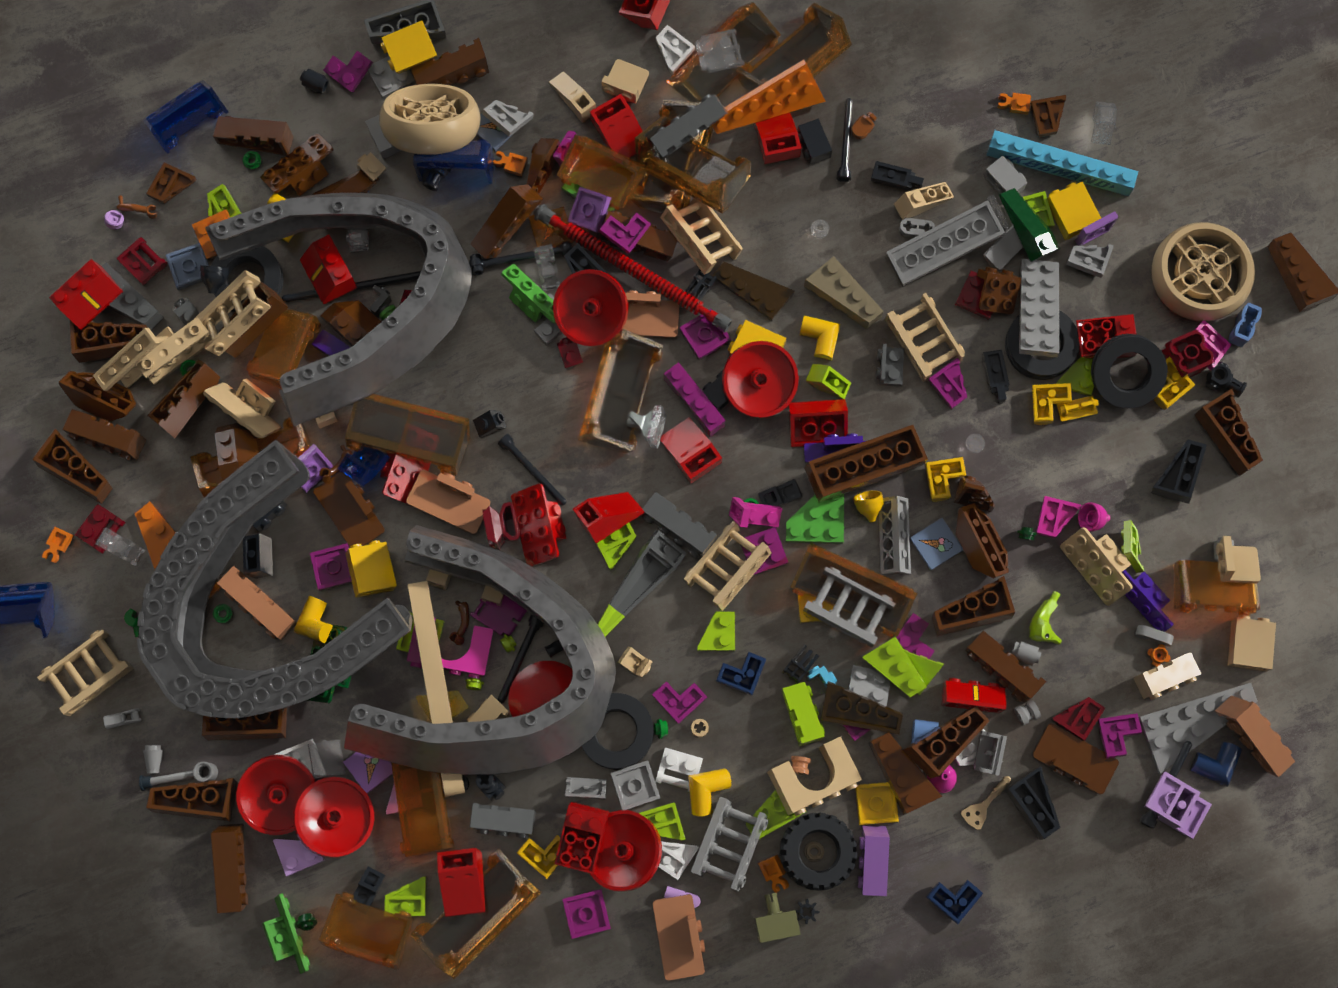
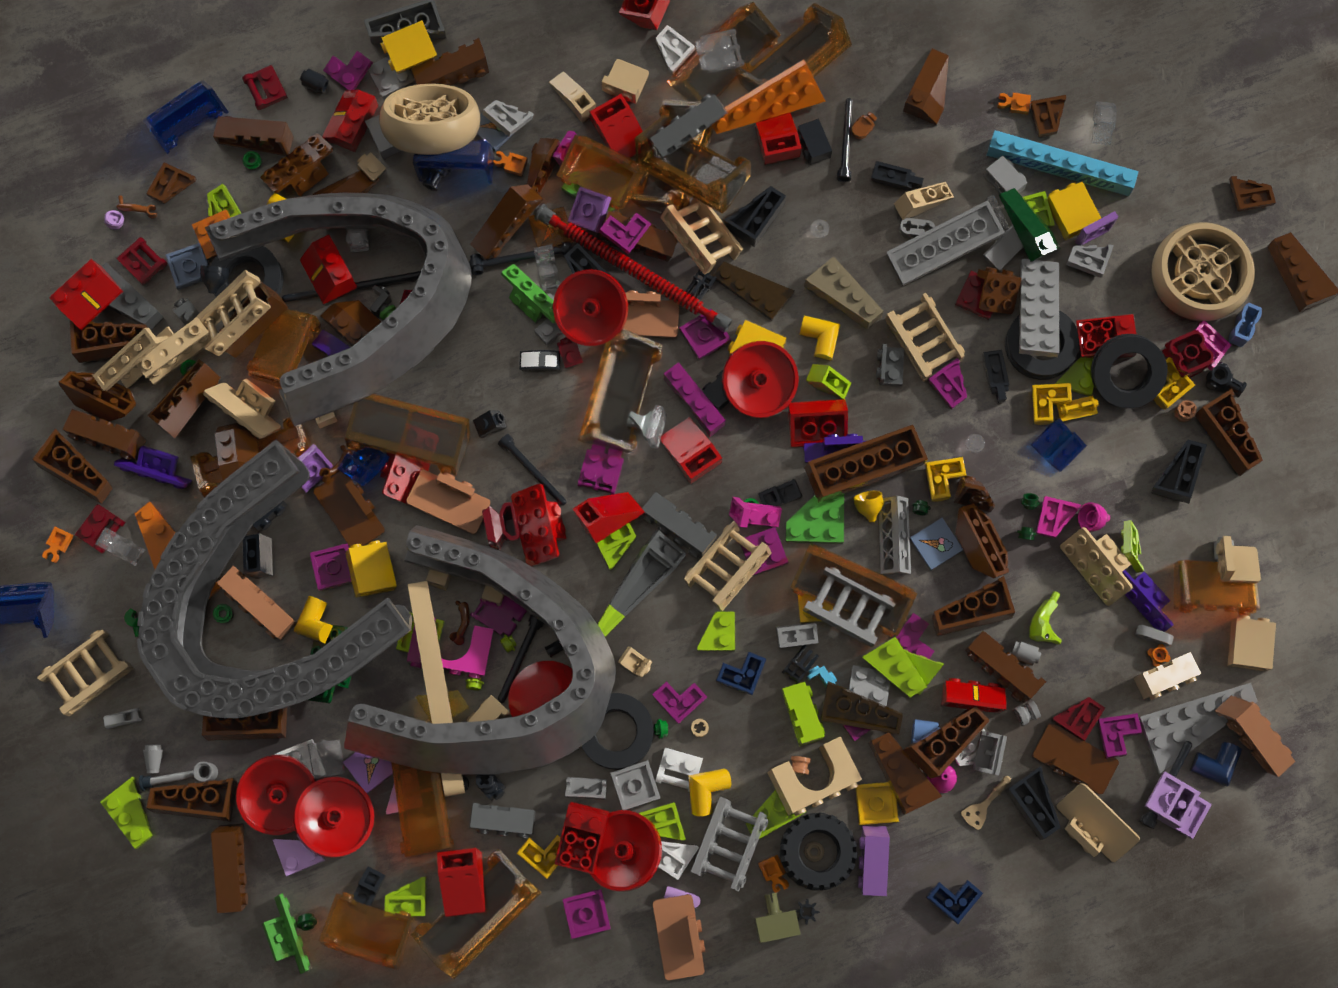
(128, 813): none -> lime wing
(155, 465): none -> dark purple bracket
(270, 84): none -> dark red plate
(348, 120): none -> red slope
(539, 360): none -> slope
(601, 468): none -> magenta plate
(755, 218): none -> black wedge
(797, 634): none -> light grey hinge
(921, 508): none -> dark green plate
(929, 90): none -> reddish brown wedge
(1030, 501): none -> dark green plate
(1058, 444): none -> clear blue slope
(1096, 824): none -> tan bracket
(1188, 408): none -> nougat wheel
(1251, 194): none -> reddish brown wing

